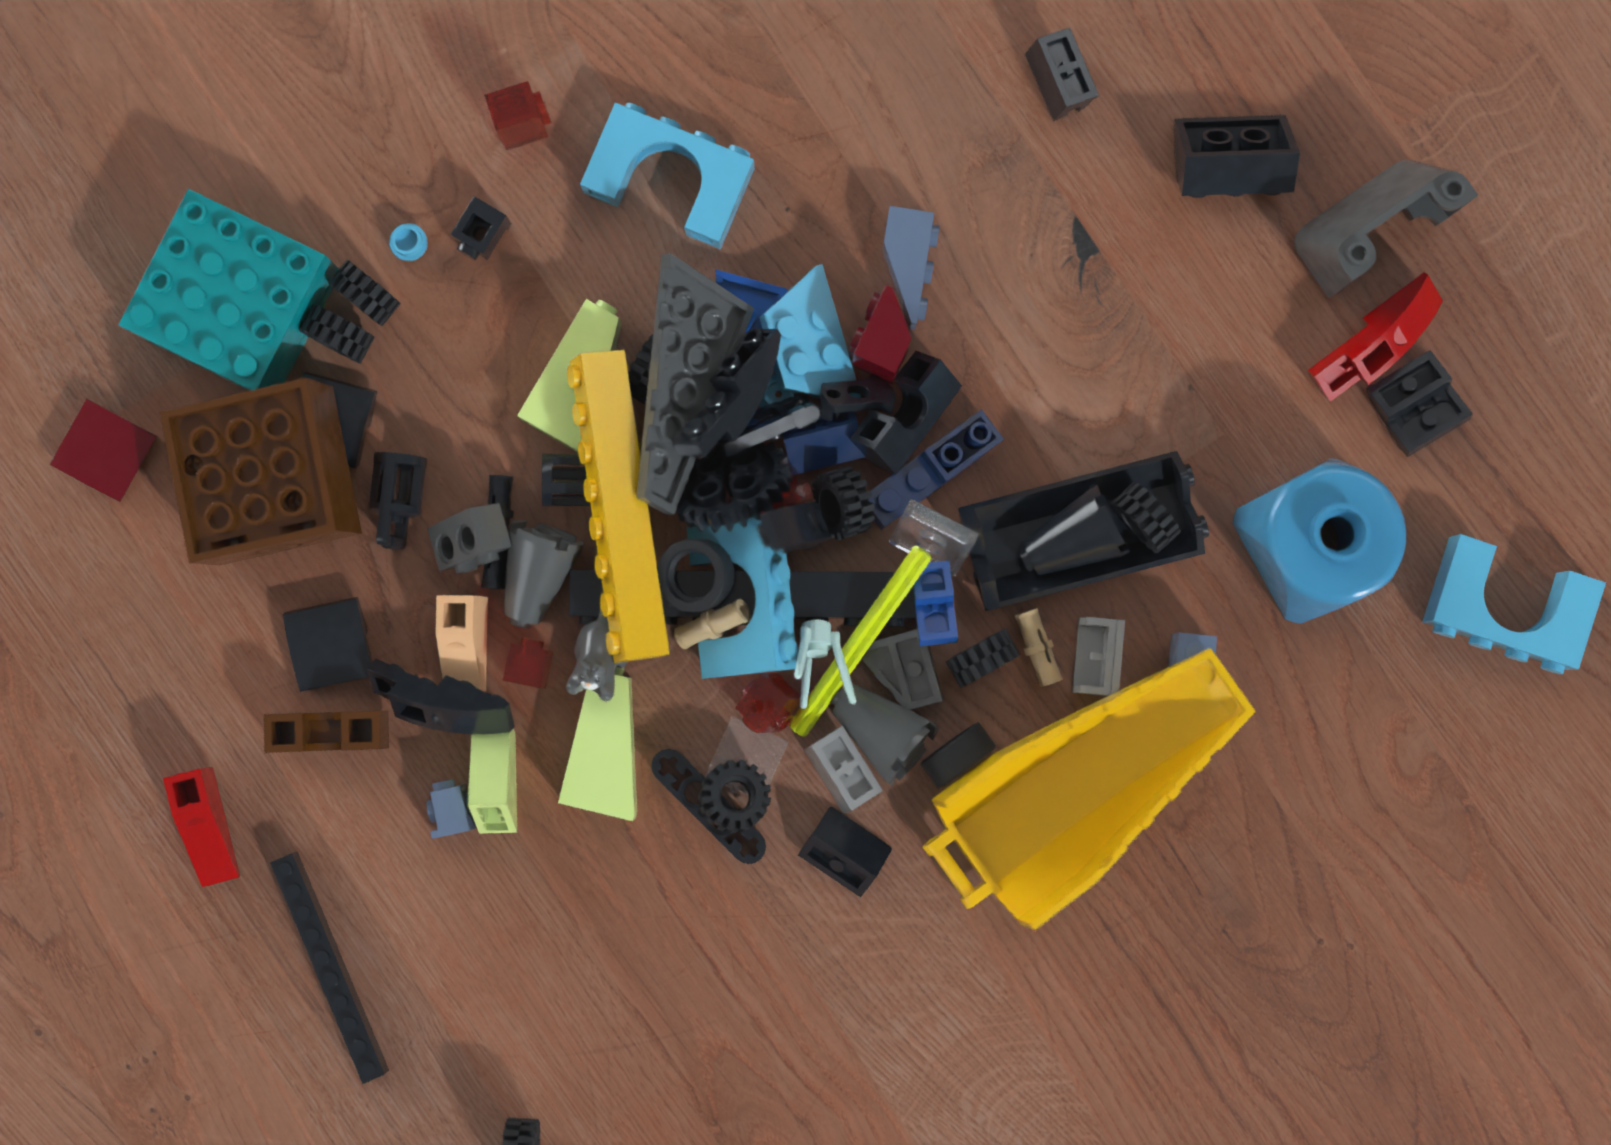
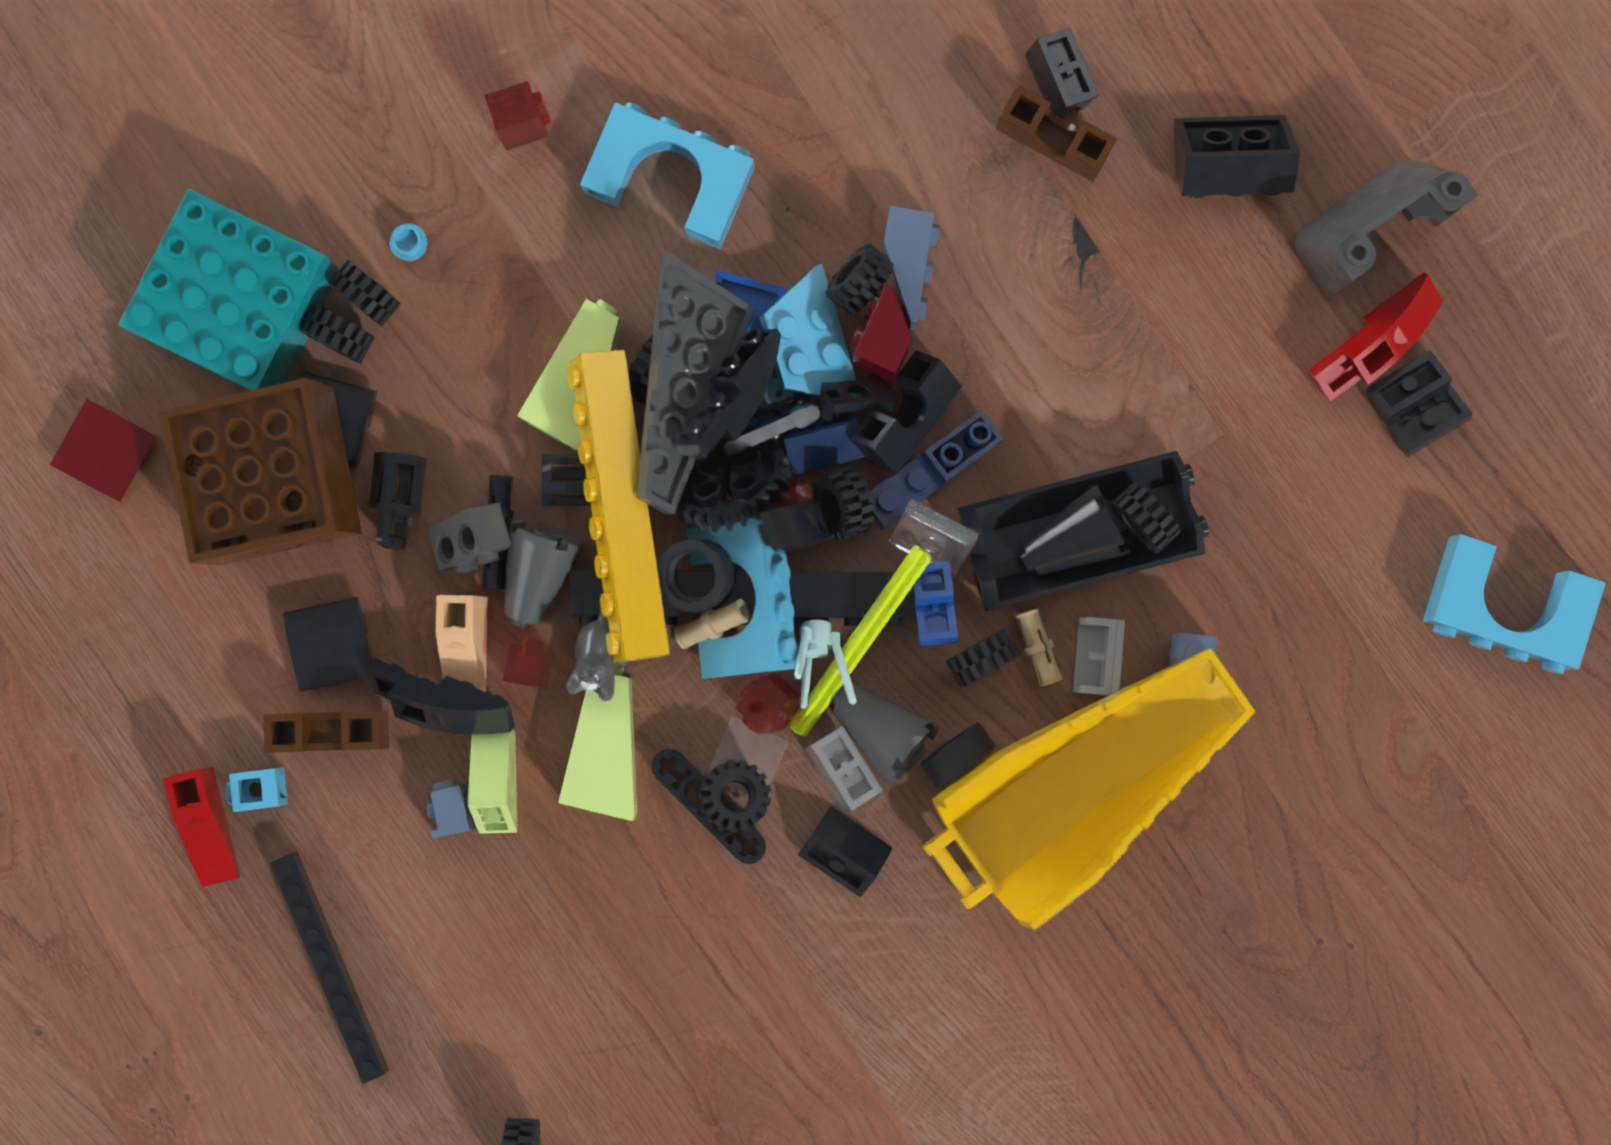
(273, 787): none -> medium azure brick
(476, 217): black brick -> none
(859, 279): none -> black tyre
(905, 669): flat silver wing -> none
(1074, 146): none -> reddish brown arch
(1287, 547): dark azure piece -> none

